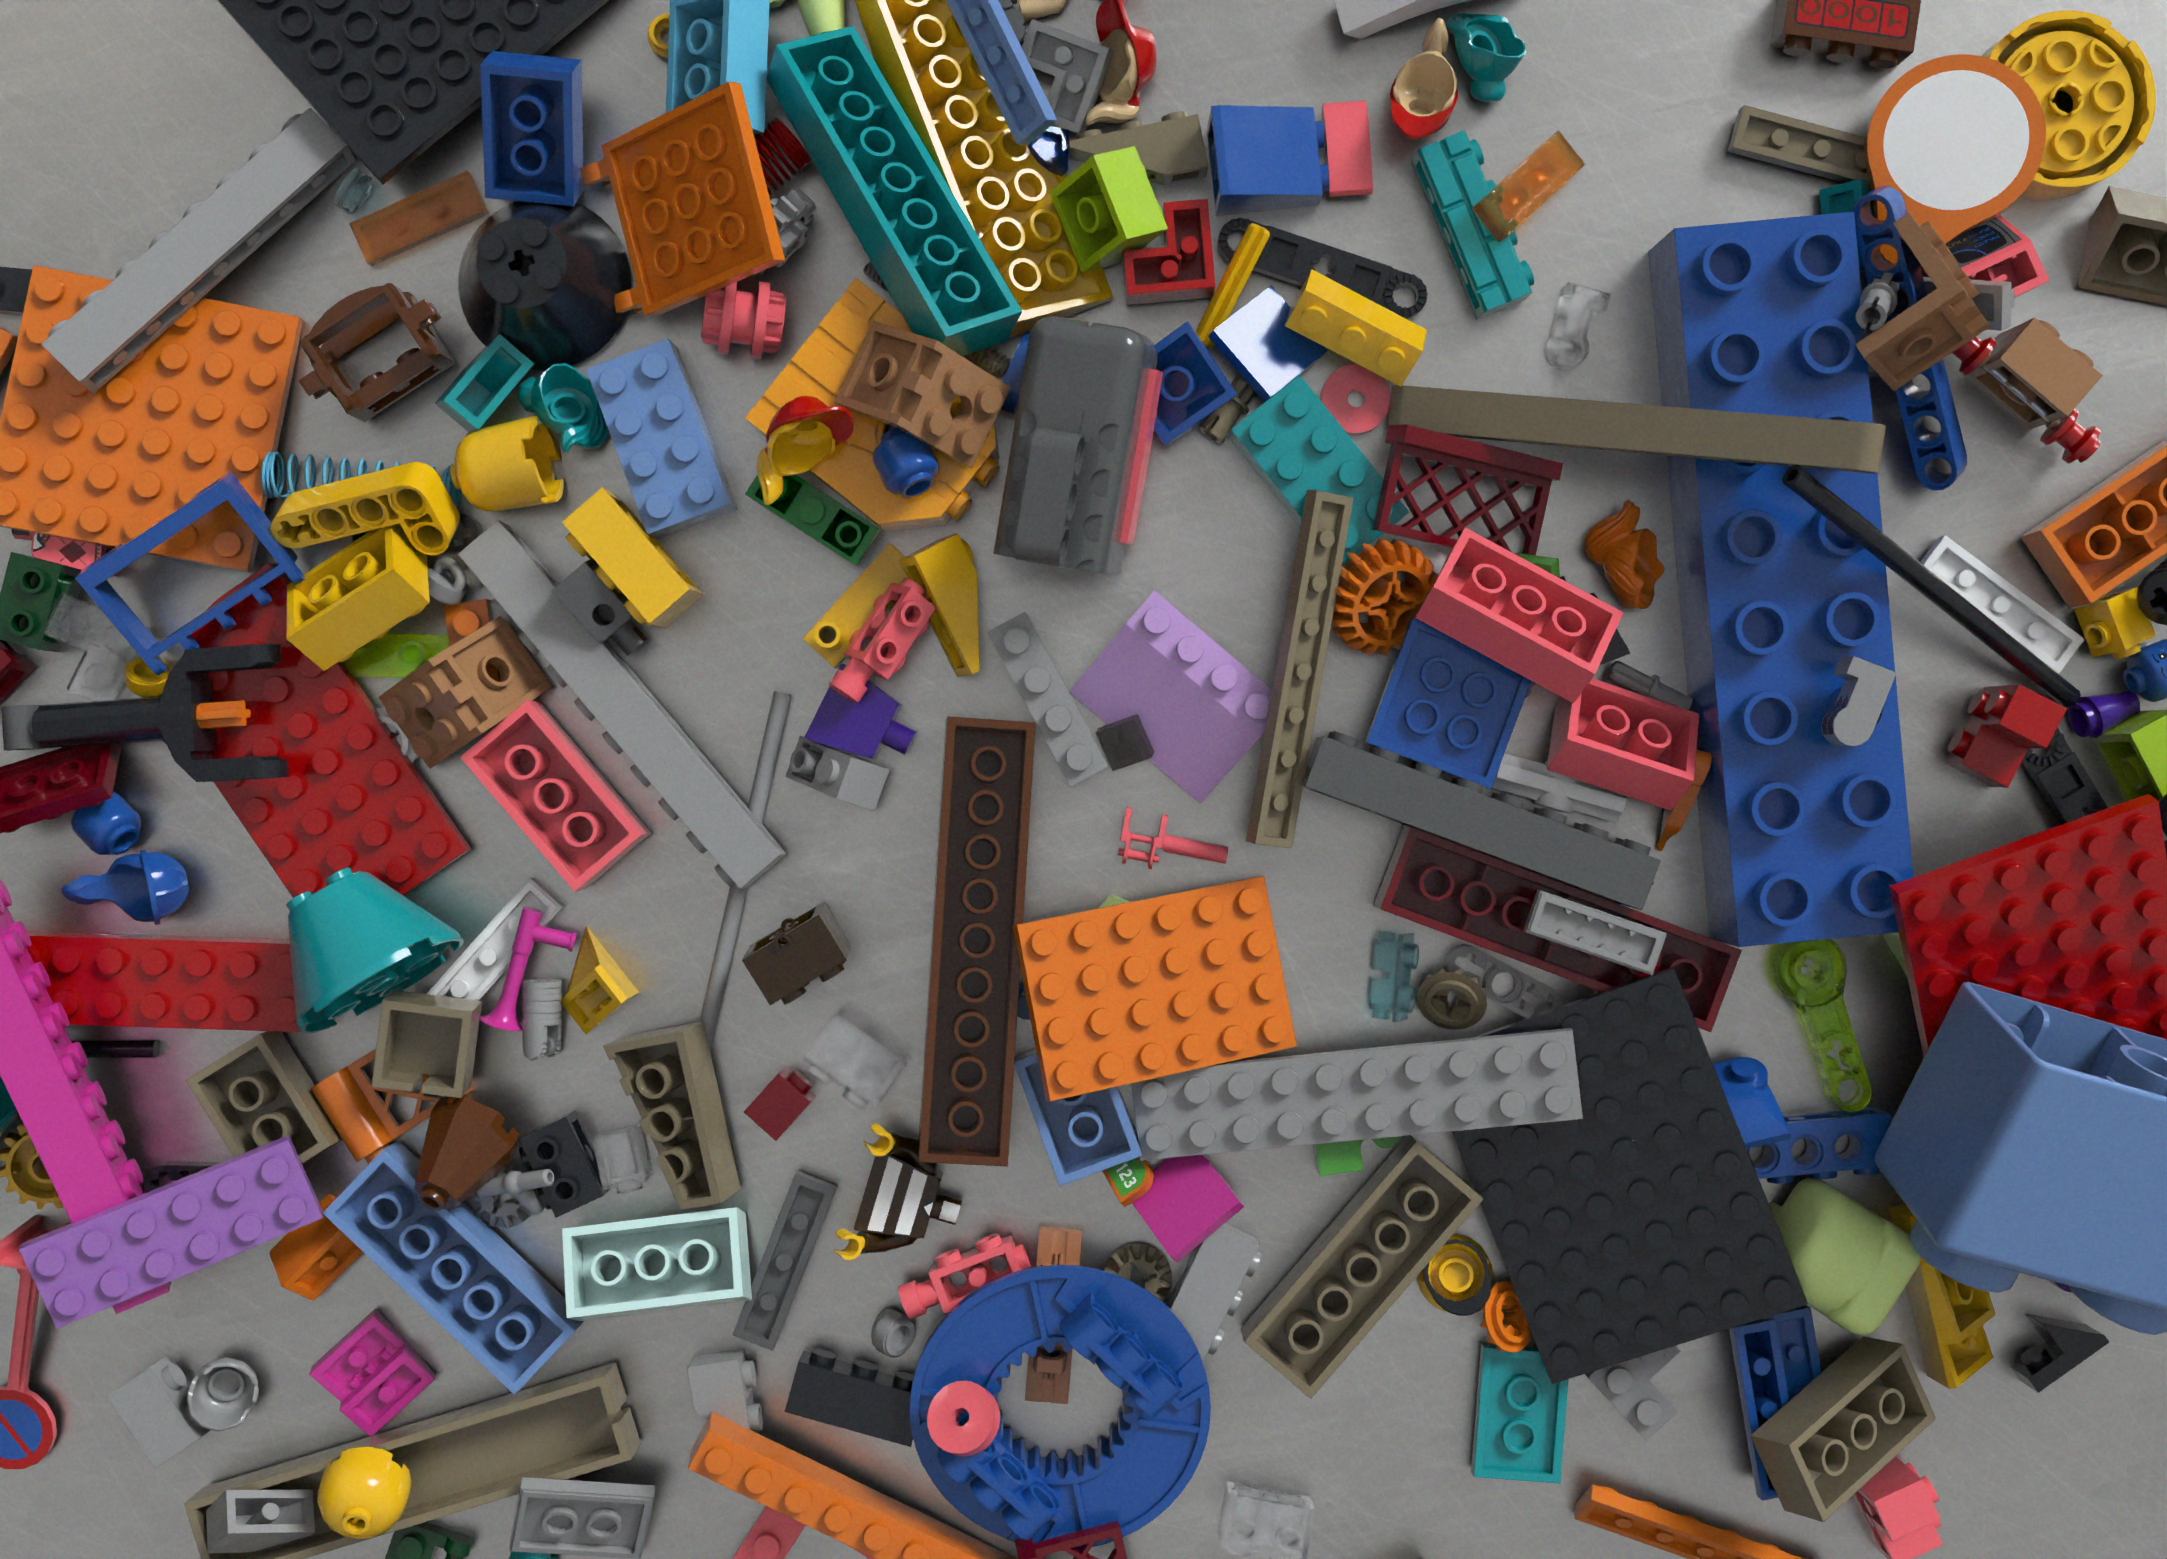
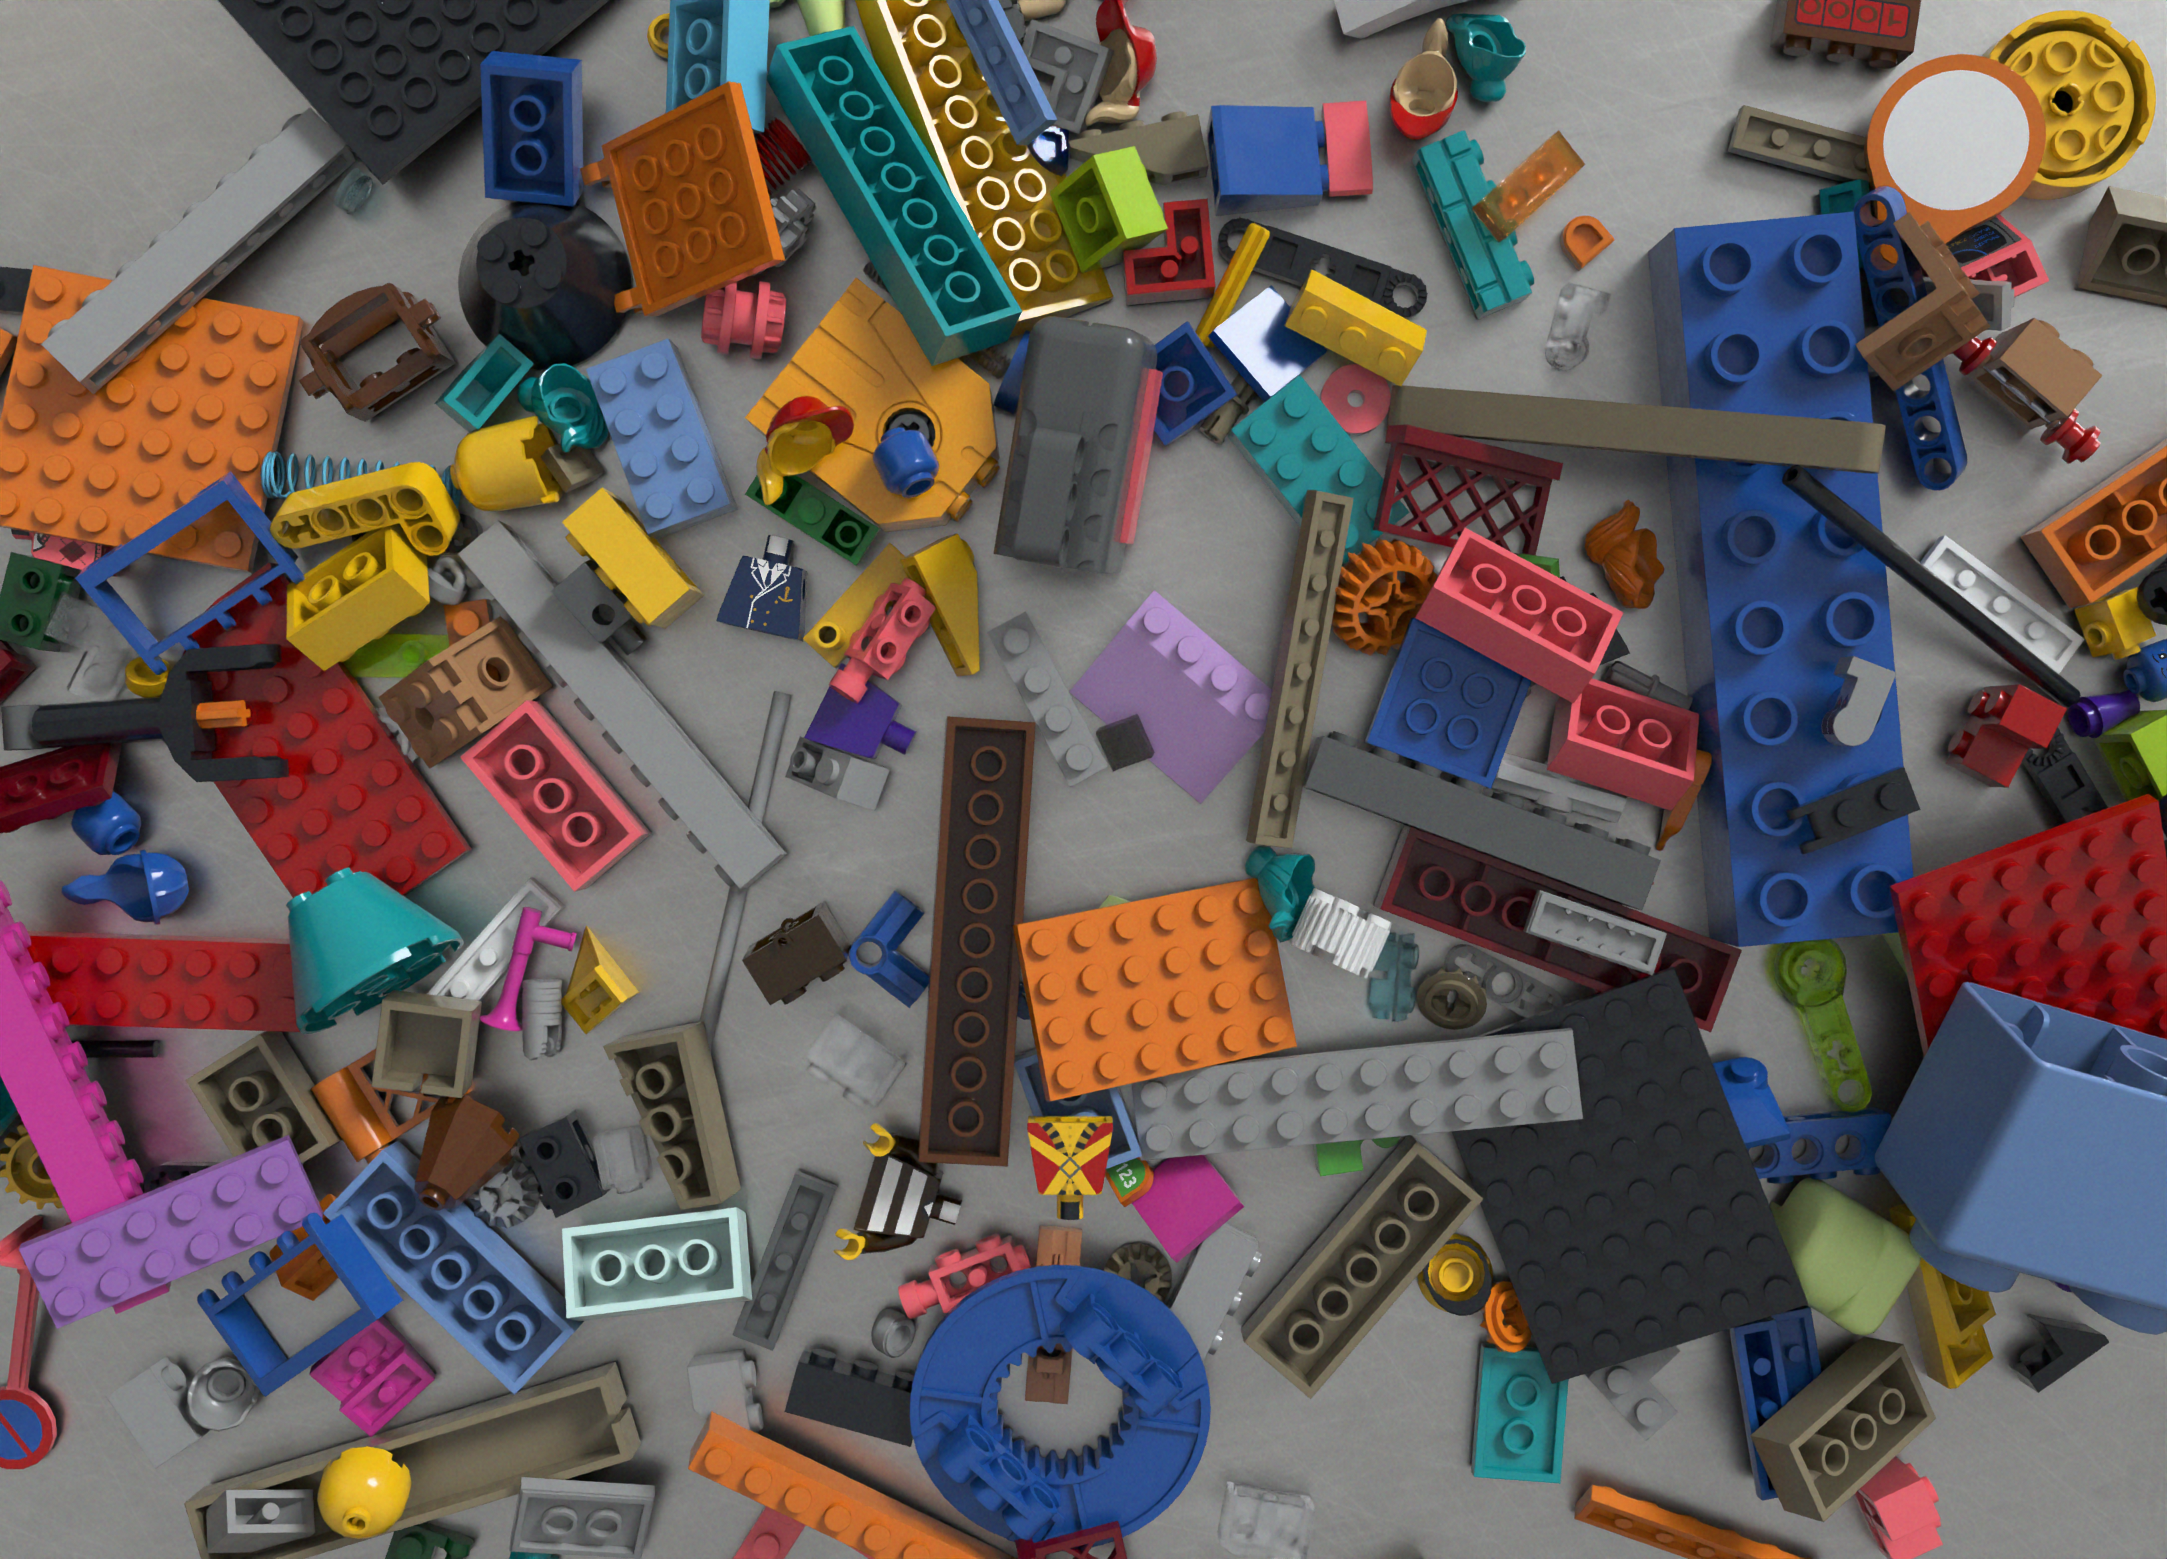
(250, 1338): none -> blue hinge
(419, 218): clear orange tile -> none
(521, 1186): light grey piece -> none
(572, 467): none -> dark tan plate
(768, 593): none -> dark blue torso
(781, 1102): dark red brick -> none
(888, 931): none -> blue piece
(920, 390): medium nougat bracket -> none
(982, 1422): coral piece -> none
(1070, 1158): none -> torso
(1169, 844): coral piece -> none
(1283, 885): none -> teal hair
(1340, 933): none -> white brick
(1584, 239): none -> orange tile
(1856, 808): none -> black hinge
(1877, 302): light grey axle -> none

